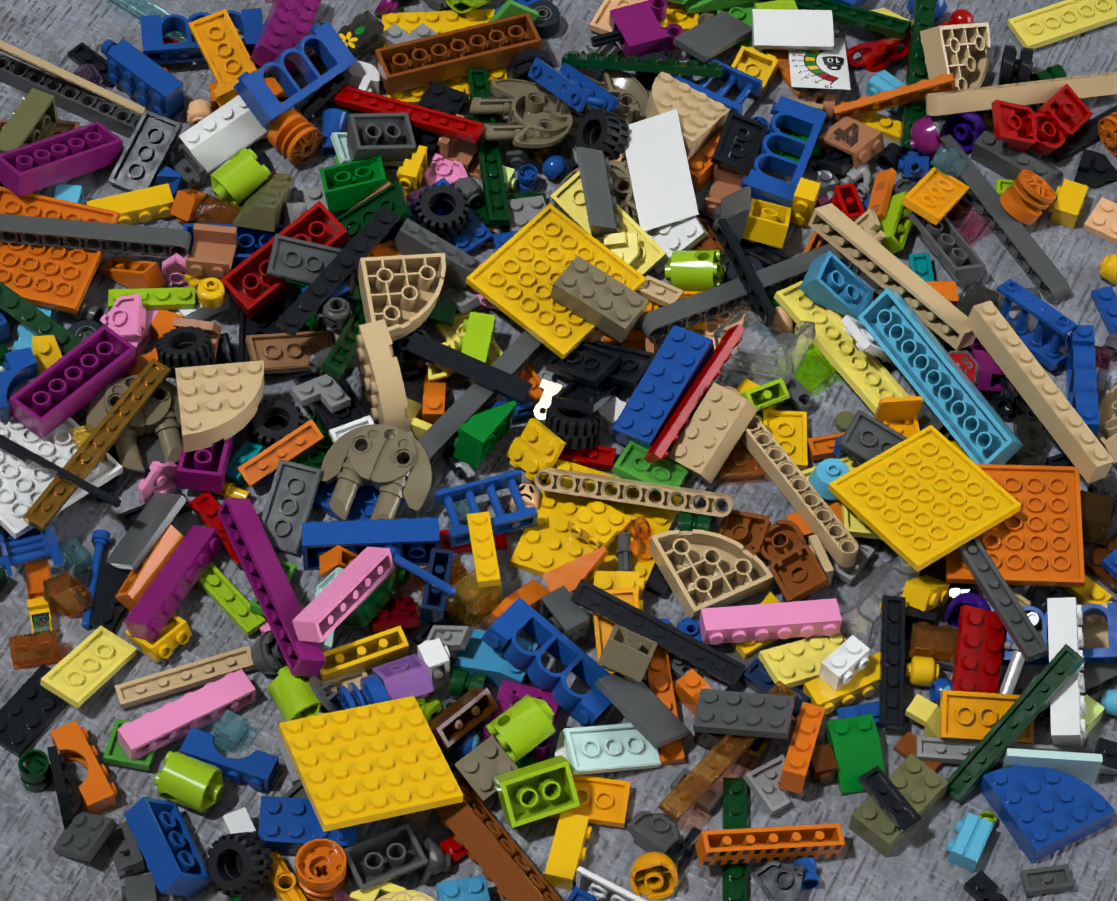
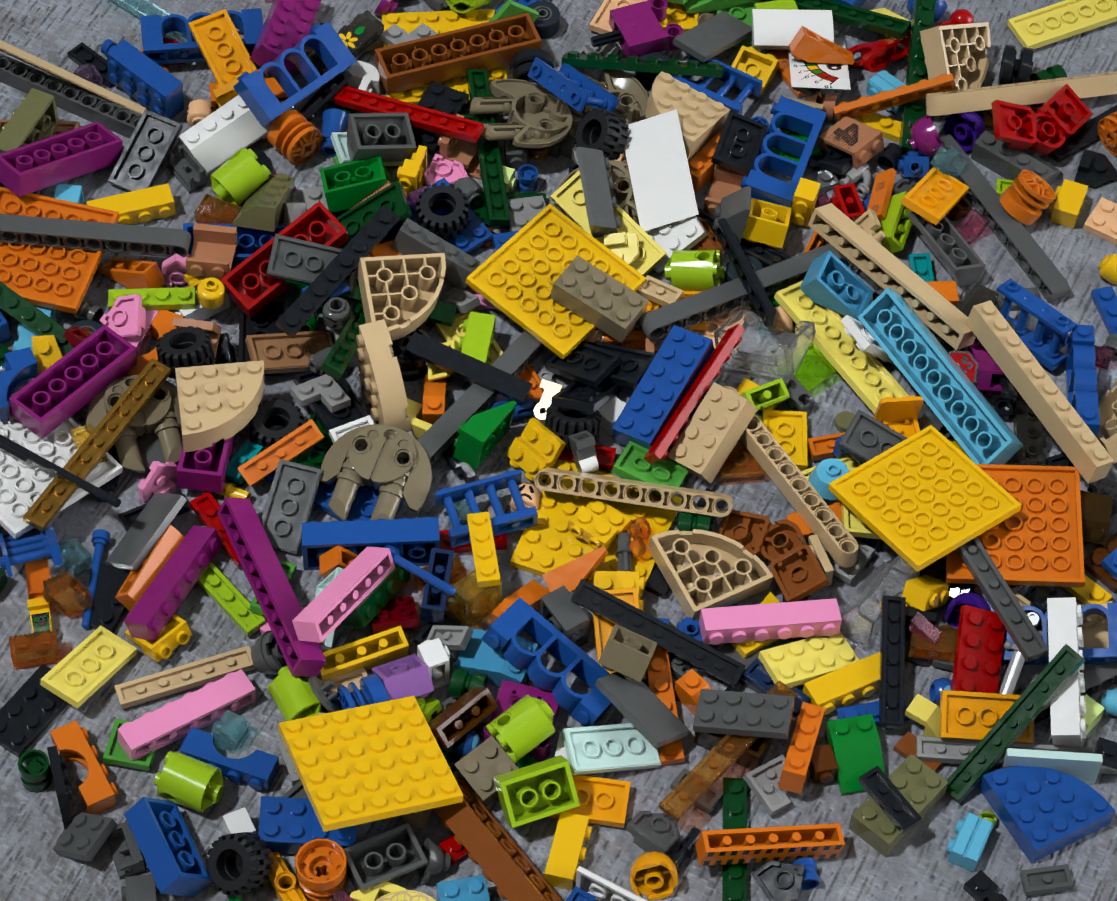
(76, 335): none -> dark red plate
(171, 177): blue slope -> none
(186, 204): orange slope -> none
(554, 166): blue piece -> none
(584, 452): none -> dark grey leg
(817, 49): none -> orange slope
(844, 663): white brick -> none
(922, 671): yellow head -> none
(924, 628): none -> clear pink piece

